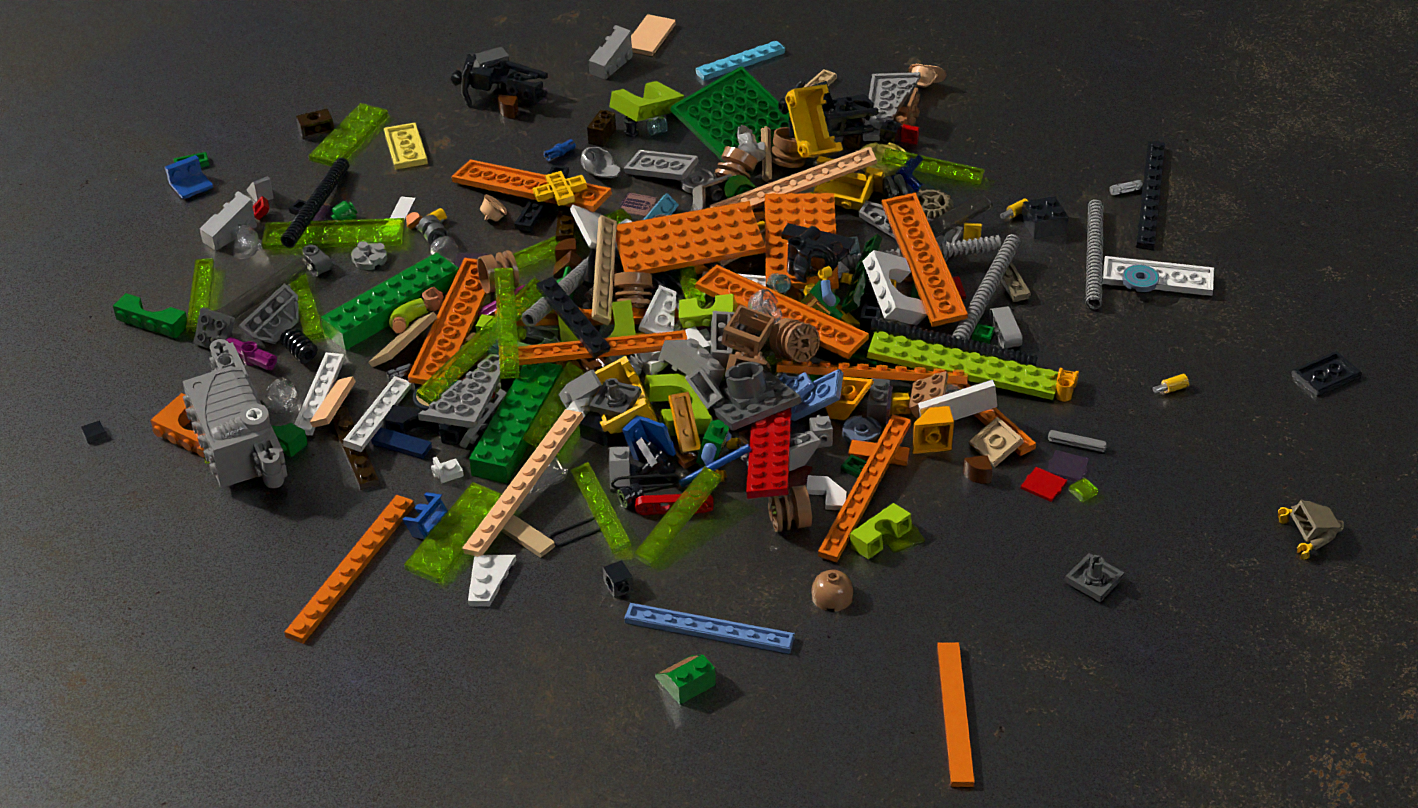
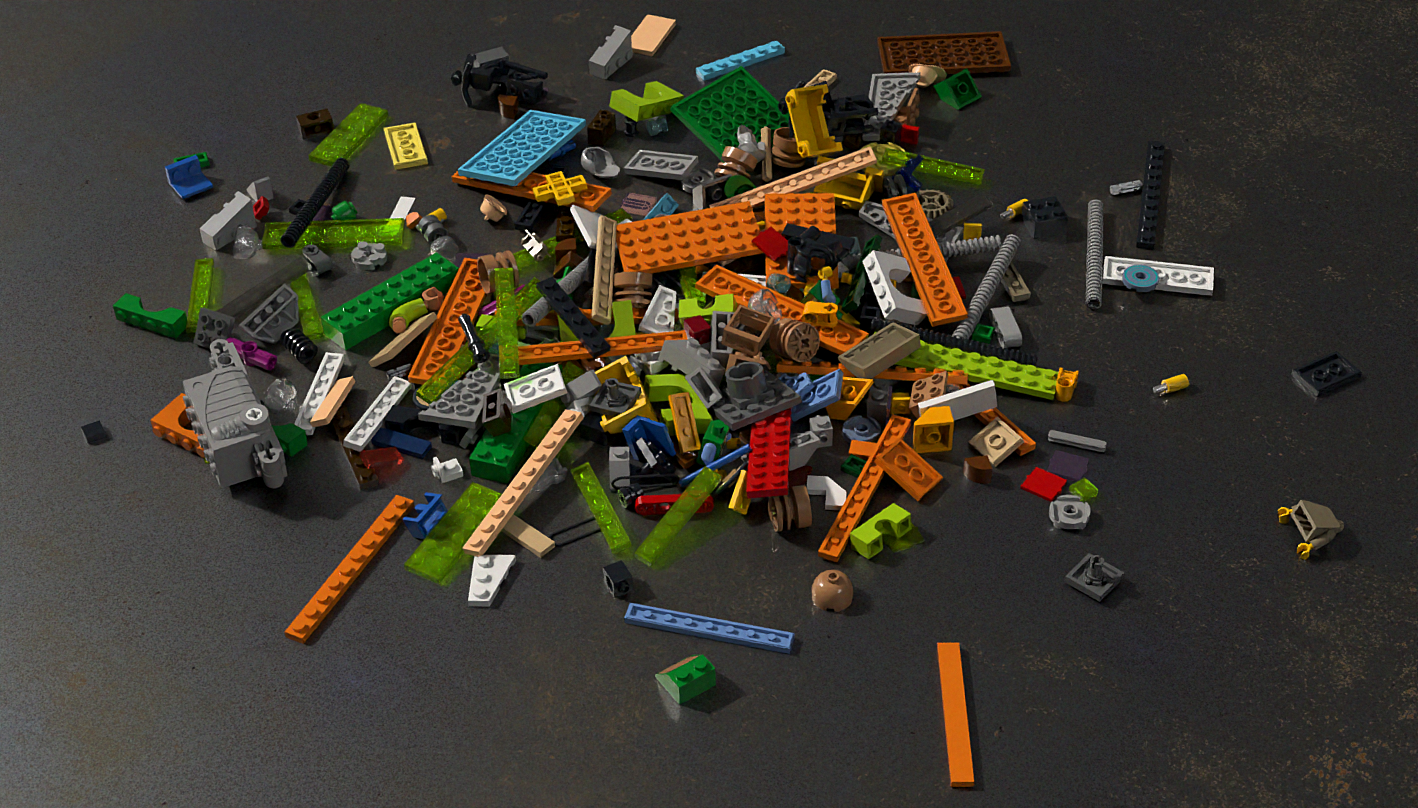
(381, 457): none -> clear red tile
(475, 344): none -> black pin
(497, 412): none -> dark brown brick
(522, 147): none -> medium azure plate
(532, 245): none -> dark tan hinge
(535, 388): none -> white tile
(697, 329): none -> dark red brick
(731, 478): none -> black wheel
(739, 498): none -> yellow tile
(771, 243): none -> red piece
(819, 313): none -> light orange piece
(880, 351): none -> dark tan slope
(908, 469): none -> orange tile
(952, 52): none -> reddish brown plate
(958, 90): none -> green slope
(1076, 519): none -> light grey plate

